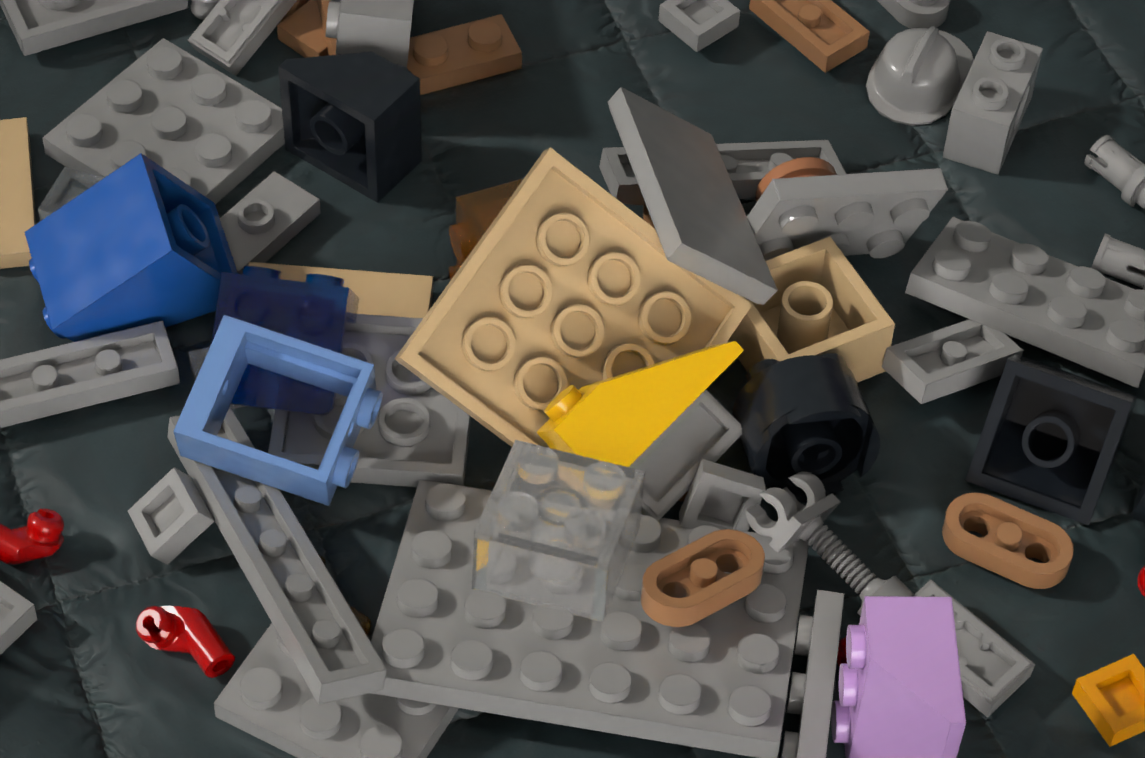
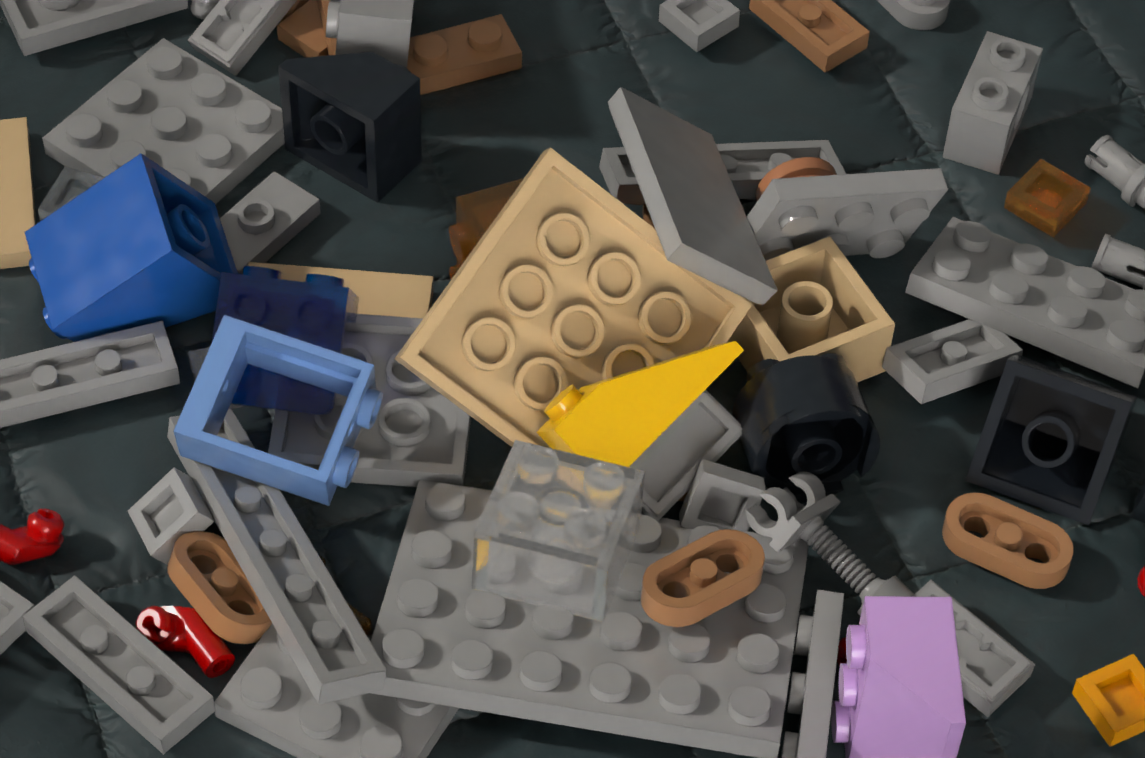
(119, 664): none -> light grey plate
(217, 587): none -> medium nougat plate
(918, 75): light grey piece -> none
(1047, 197): none -> clear orange plate

